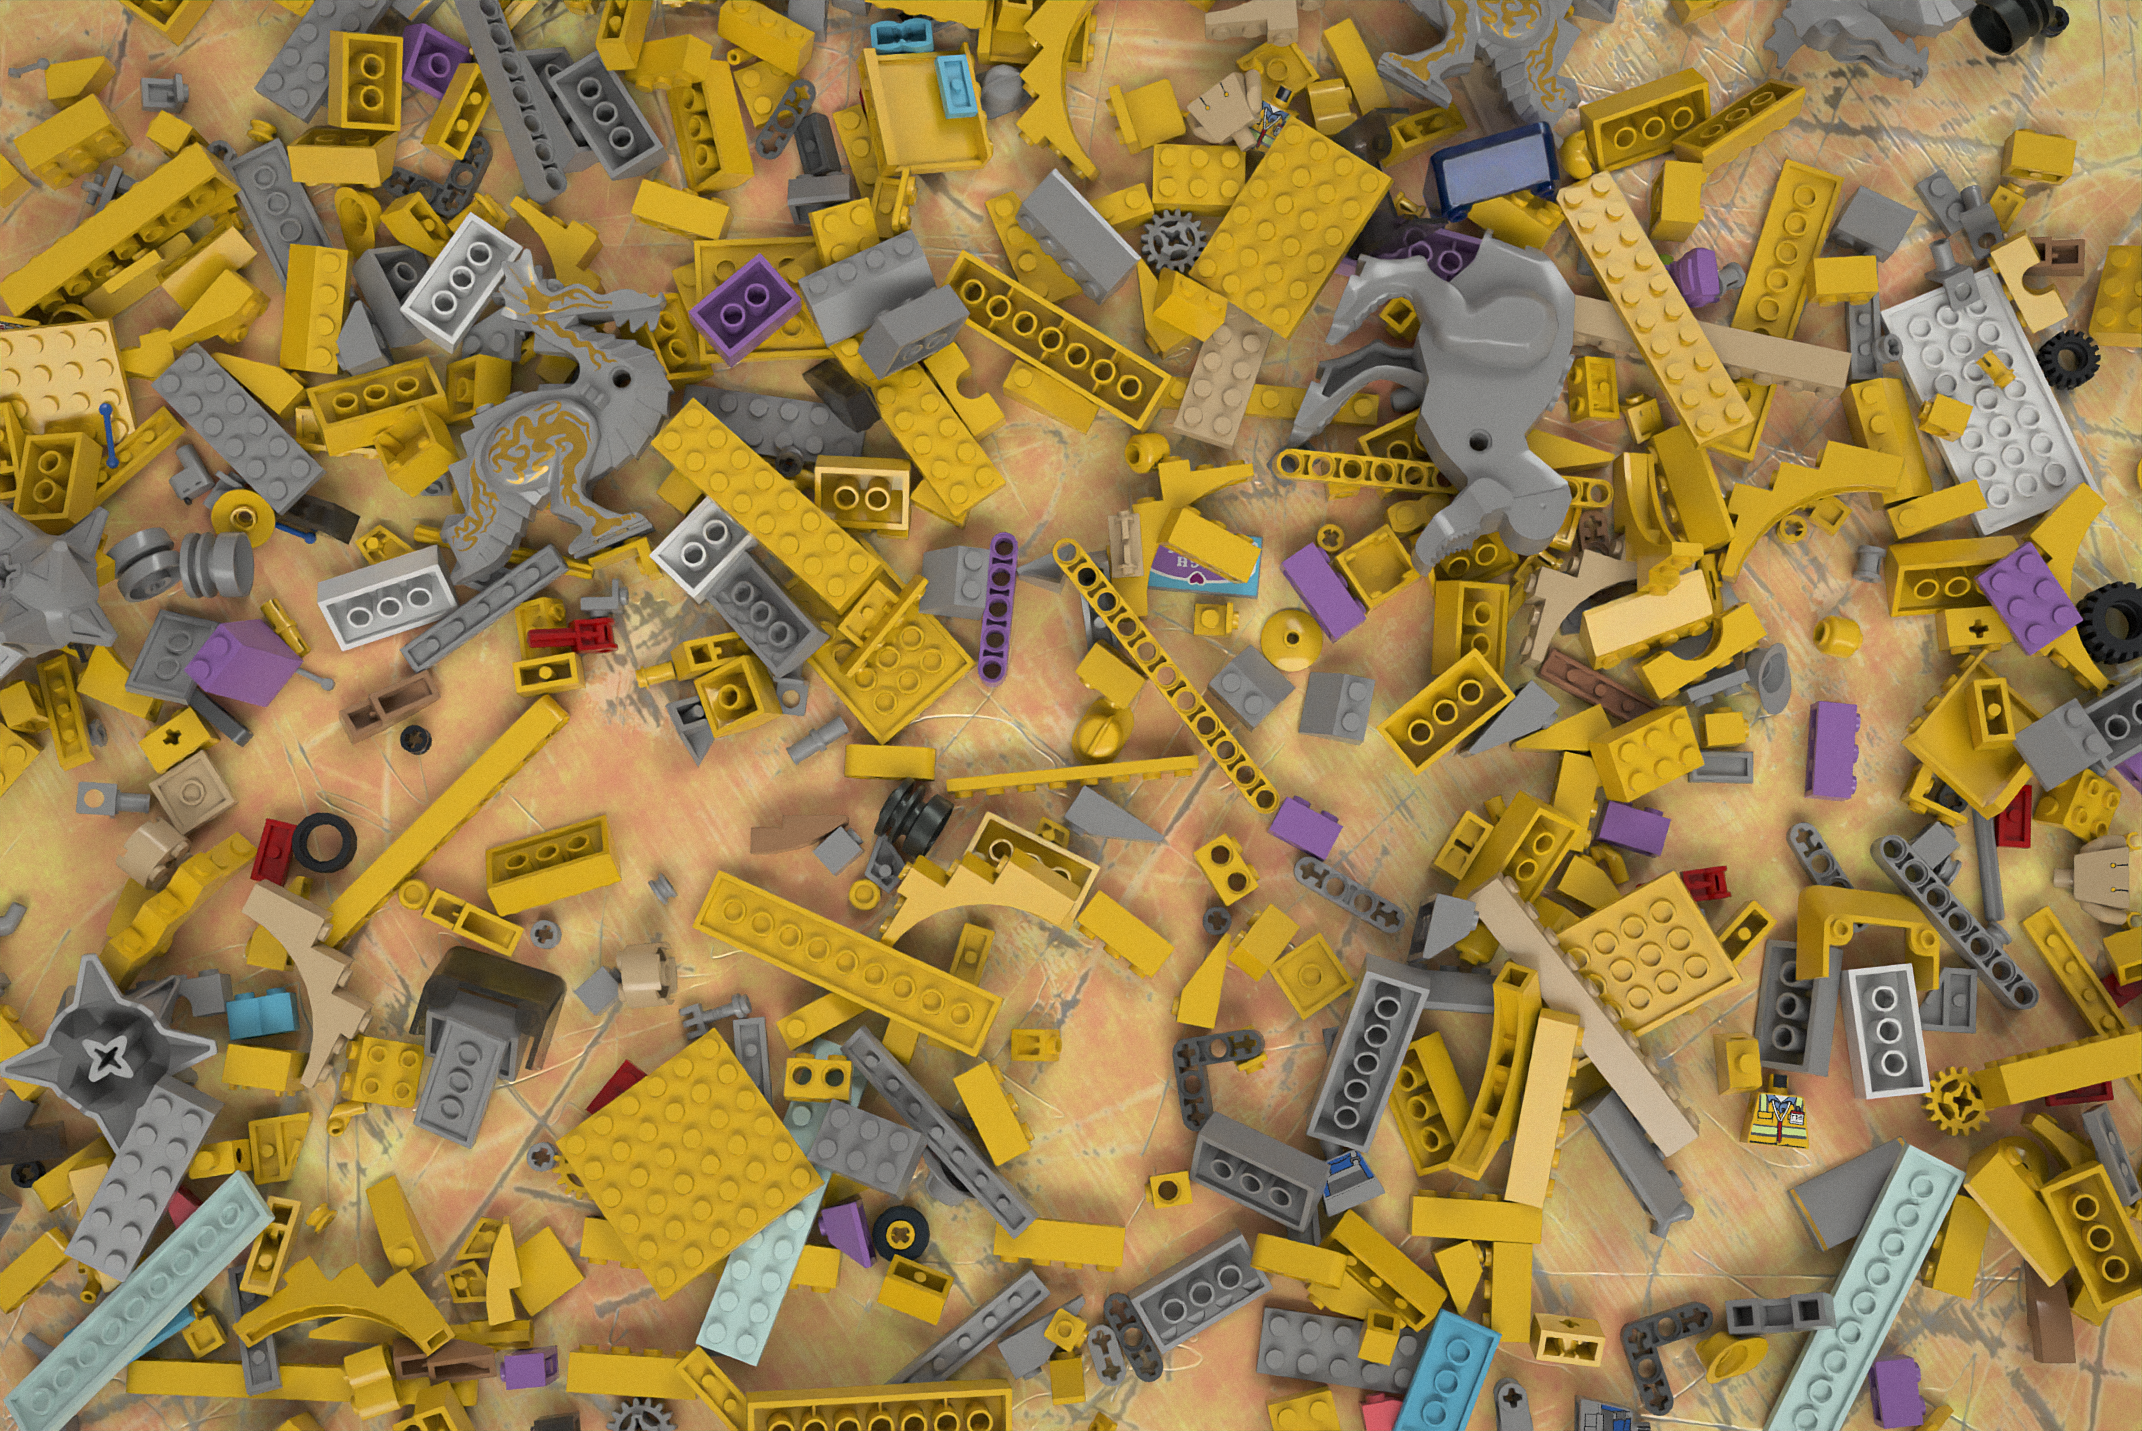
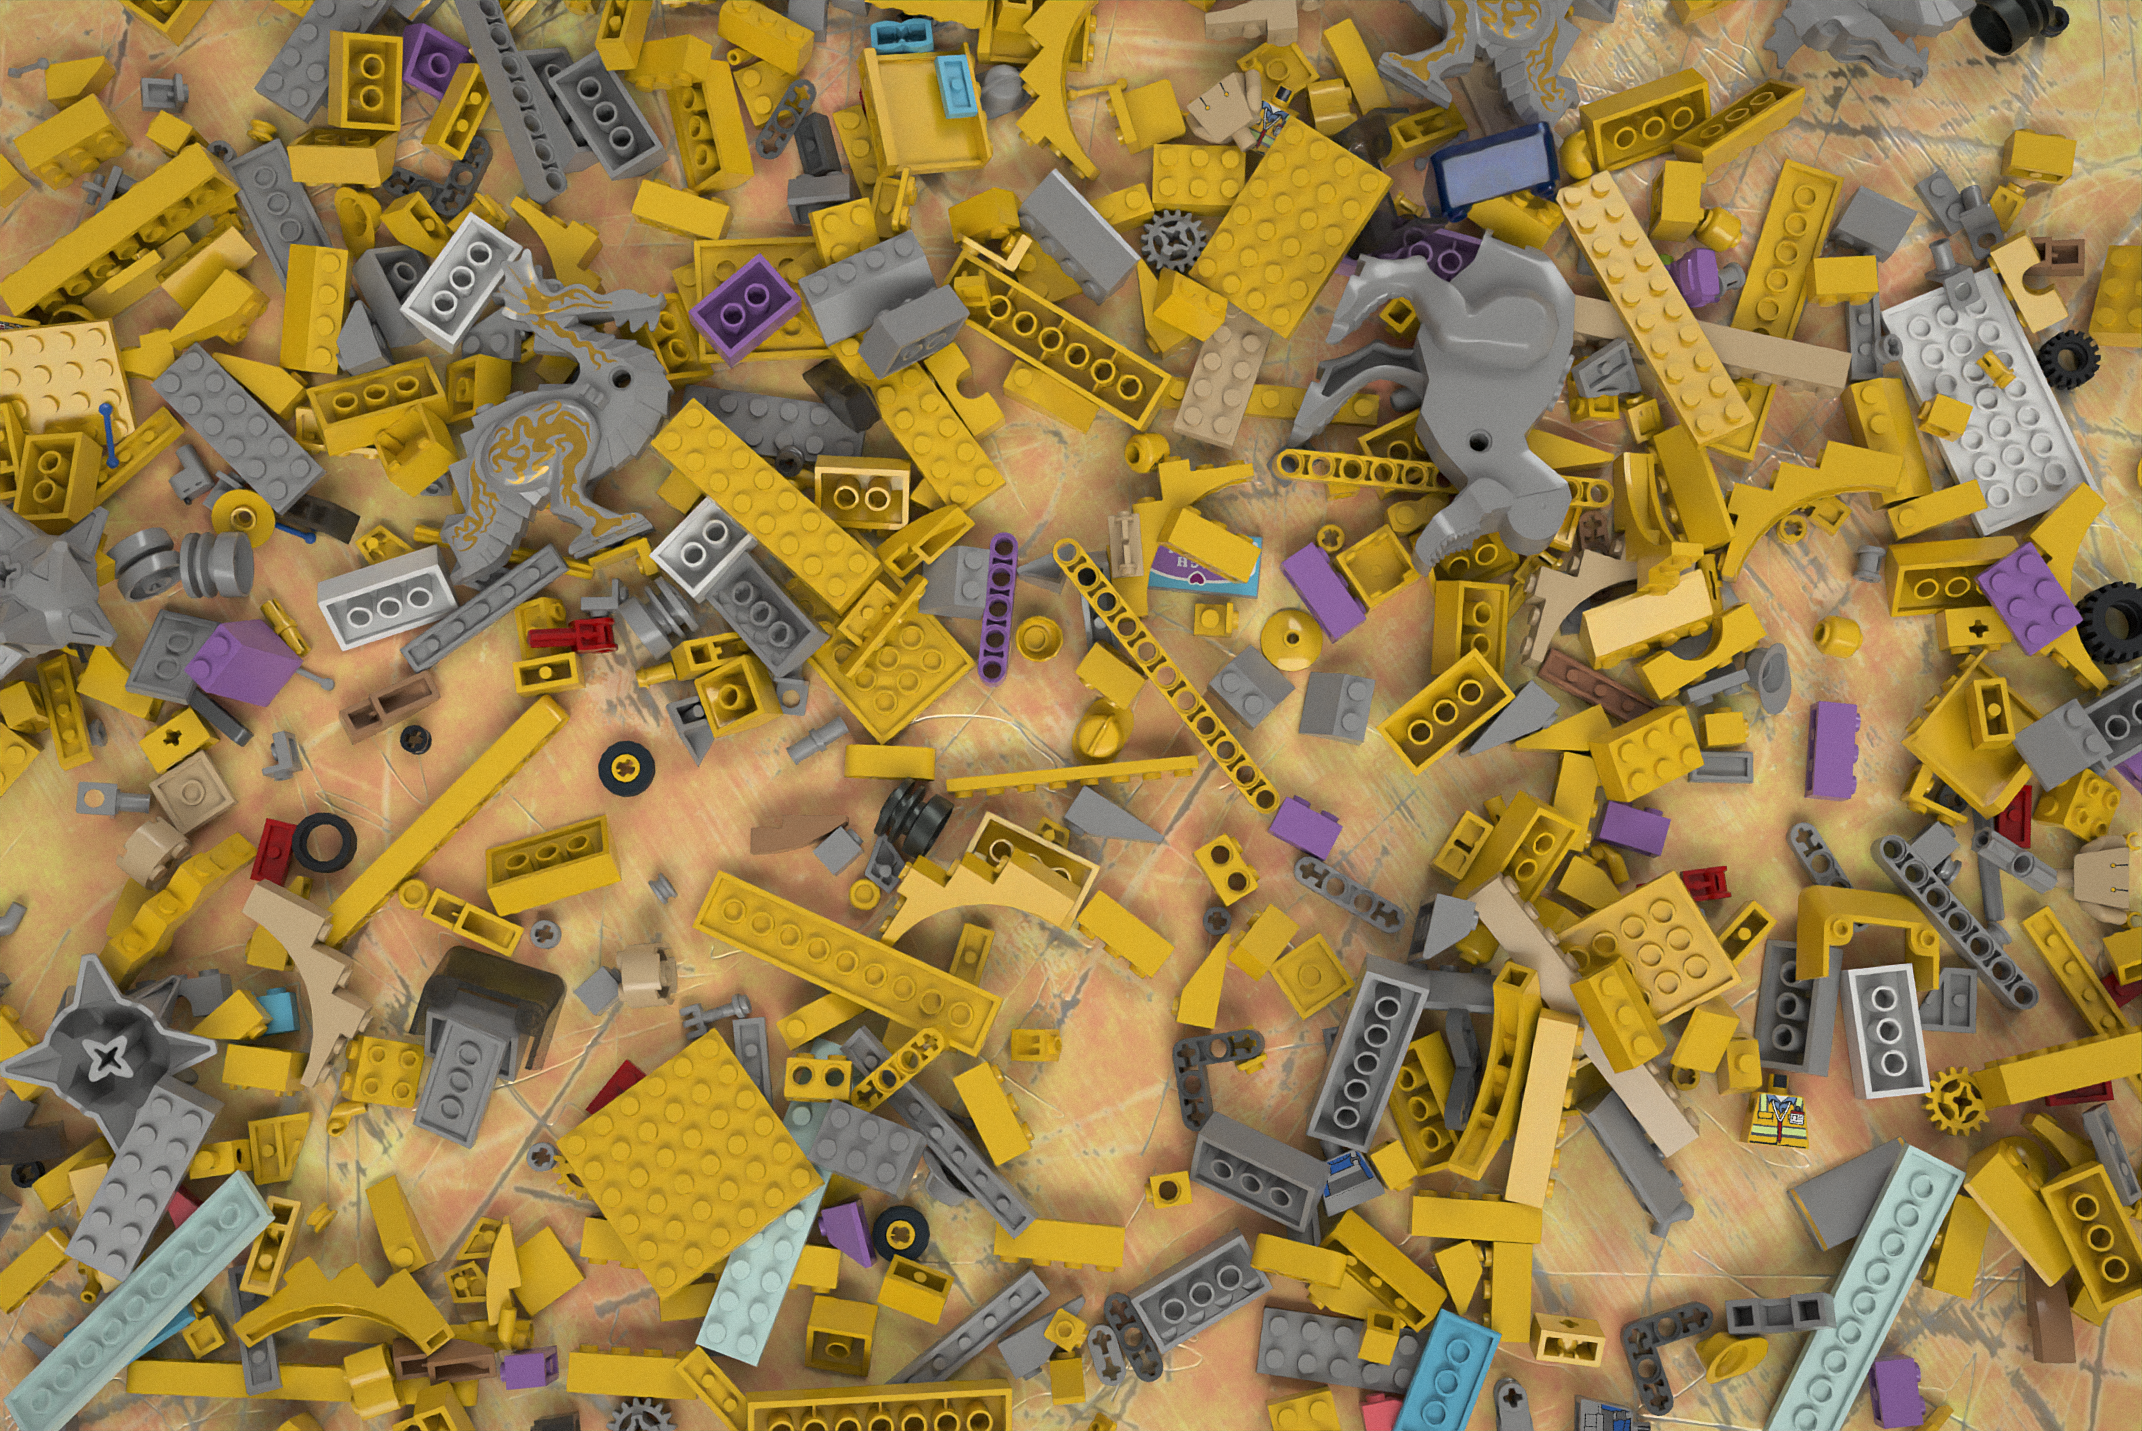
(235, 1019): none -> yellow slope
(287, 754): none -> light grey bracket
(507, 1332): none -> yellow arm
(630, 784): none -> black bush
(659, 617): none -> light grey wheel
(688, 1303): none -> yellow slope
(841, 1335): none -> yellow slope
(901, 1070): none -> yellow beam
(924, 539): none -> yellow slope
(972, 289): none -> yellow tile
(985, 216): none -> yellow brick
(1013, 250): none -> yellow bracket
(1039, 638): none -> yellow hair
(1073, 94): none -> yellow hinge
(1391, 1165): none -> yellow brick
(1420, 163): none -> light grey hinge
(1468, 1069): none -> dark grey beam
(1607, 372): none -> light grey wing
(1619, 1016): none -> yellow slope
(1684, 1086): none -> yellow bush
(1706, 1036): none -> yellow slope
(1719, 229): none -> yellow head
(2014, 860): none -> light grey piece

